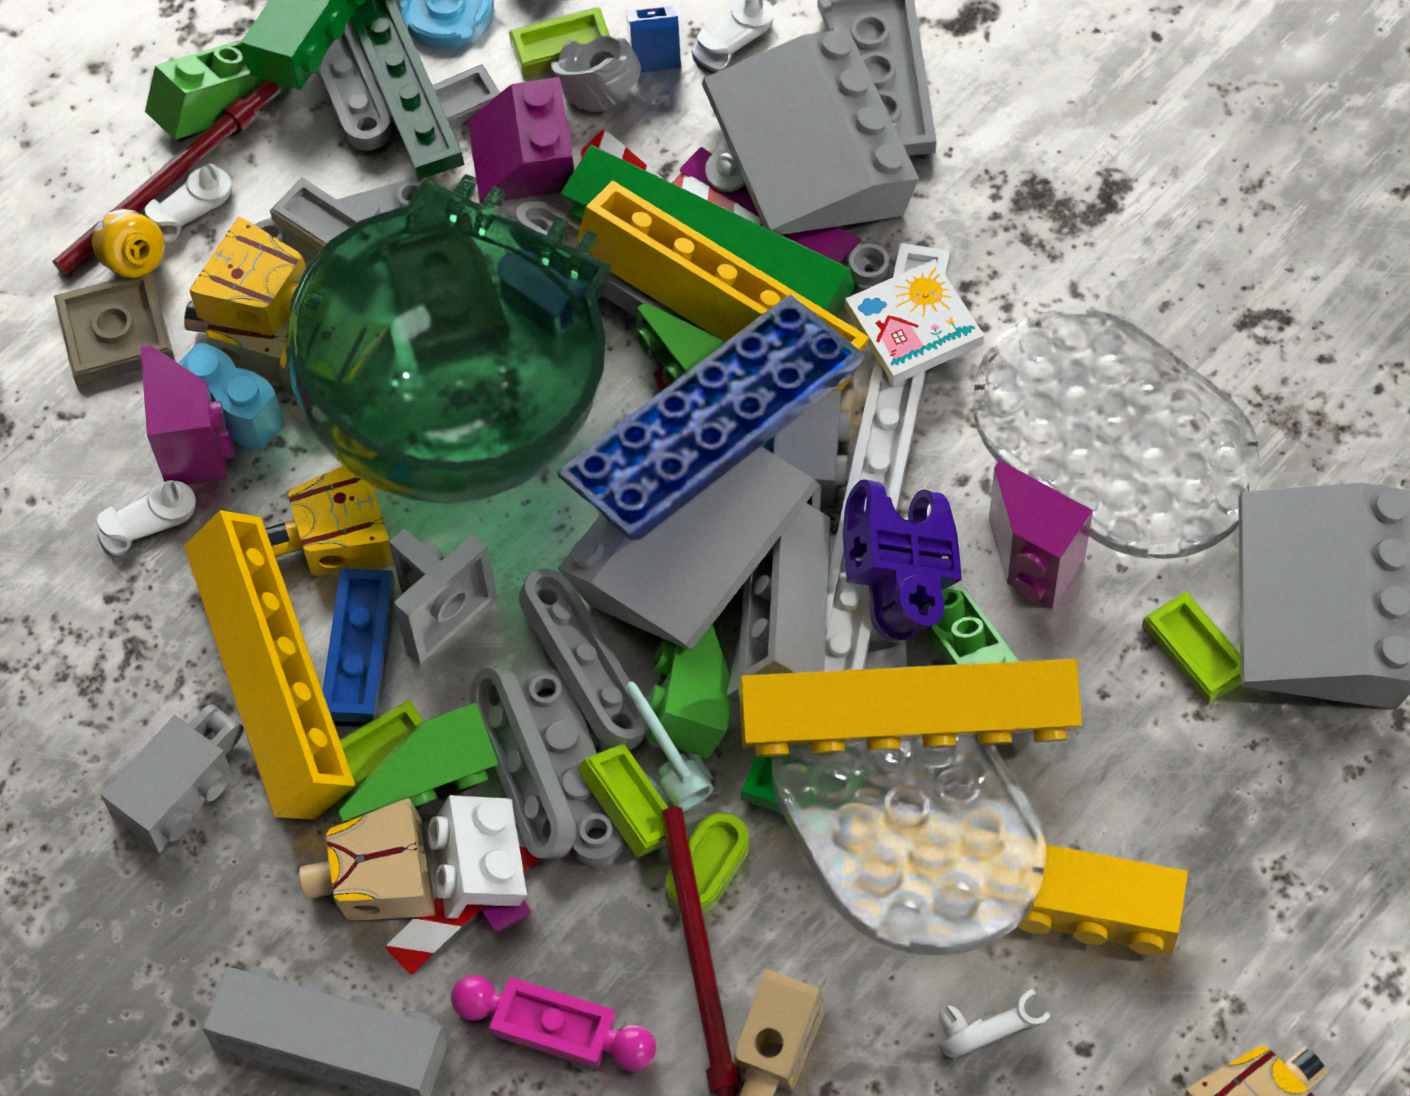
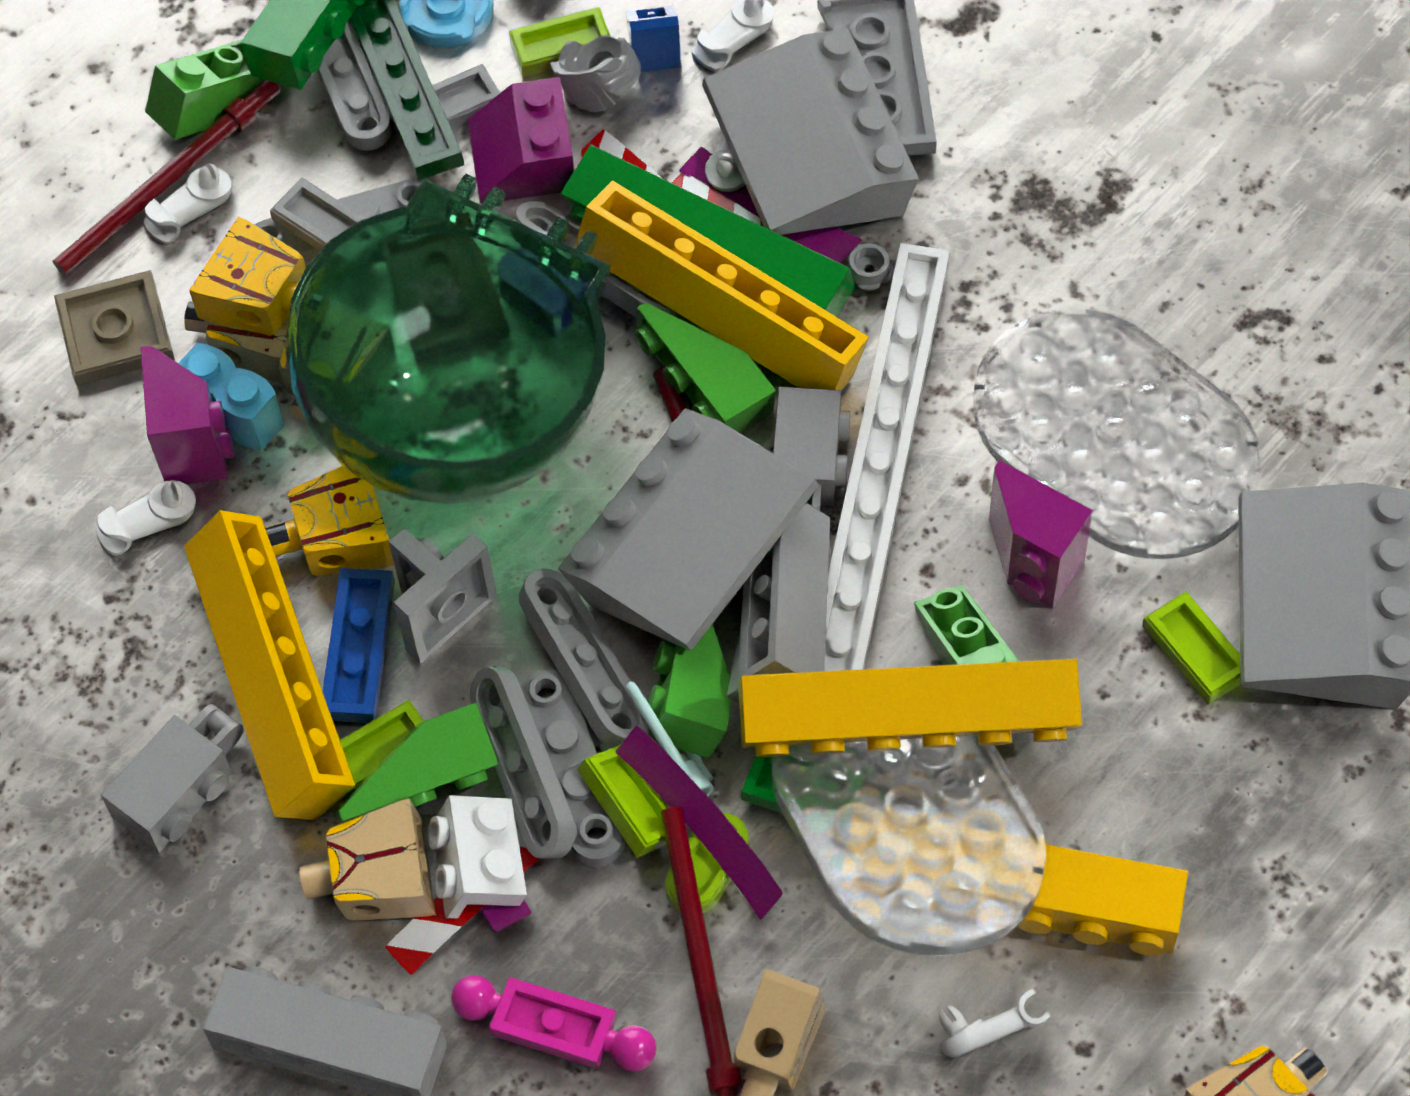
(128, 243): yellow head -> none
(703, 819): none -> magenta sticker
(711, 418): clear blue plate -> none
(900, 557): dark purple piece -> none
(914, 321): white tile -> none

